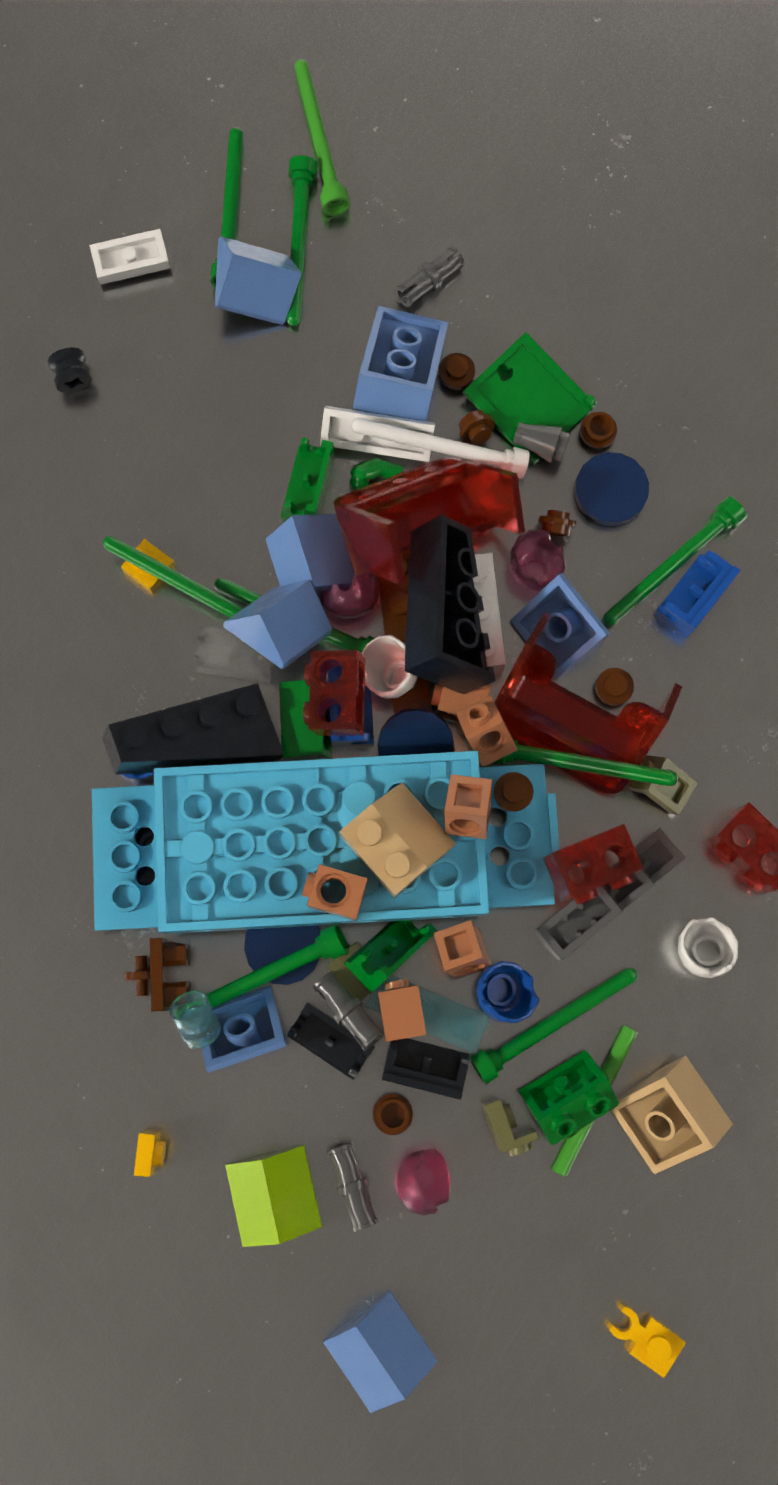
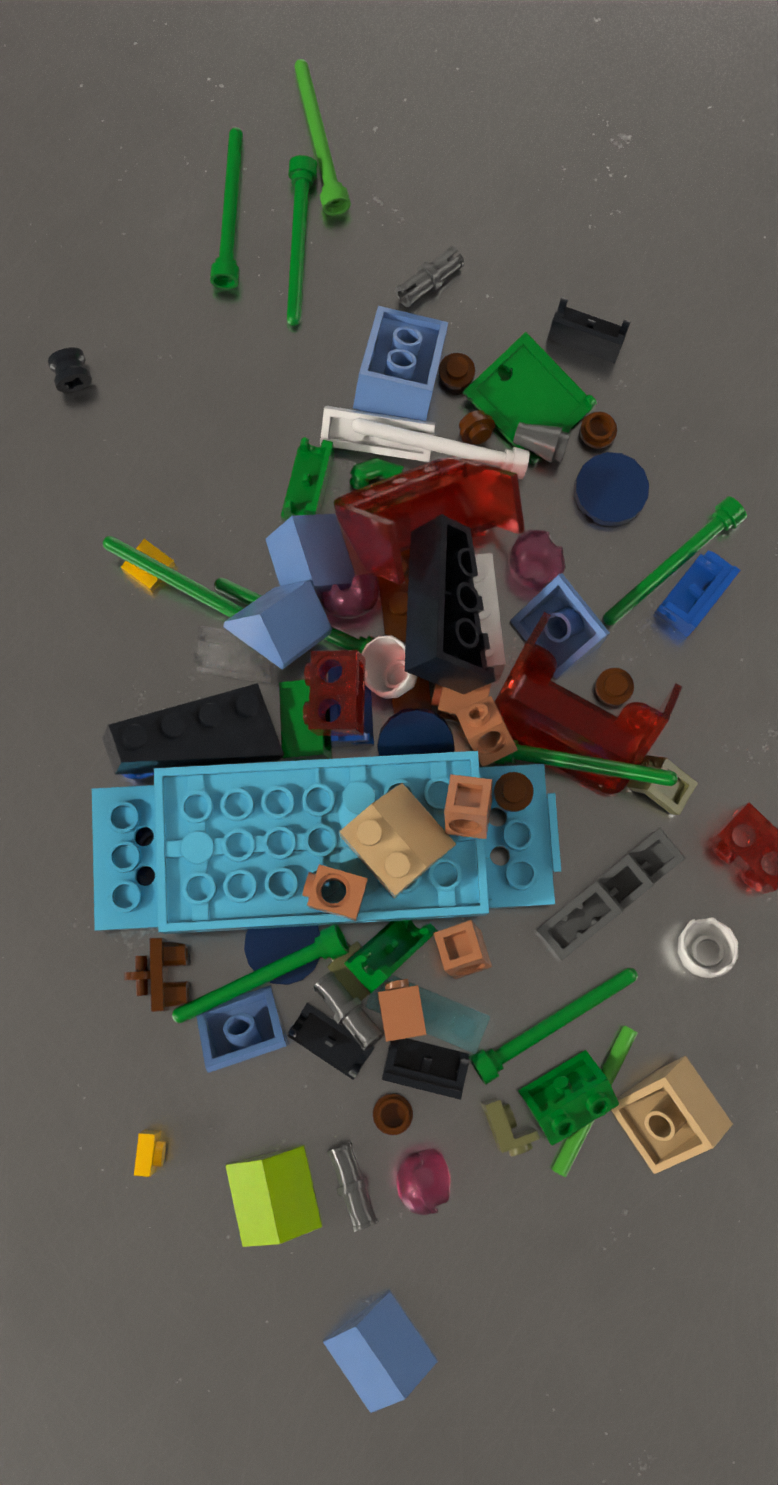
(129, 256): white plate -> none
(195, 1019): clear light blue wheel -> none
(254, 281): medium blue slope -> none
(506, 992): blue hair -> none
(557, 523): reddish brown plate -> none
(587, 332): none -> black hinge
(590, 858): clear red brick -> none
(651, 1341): yellow plate -> none

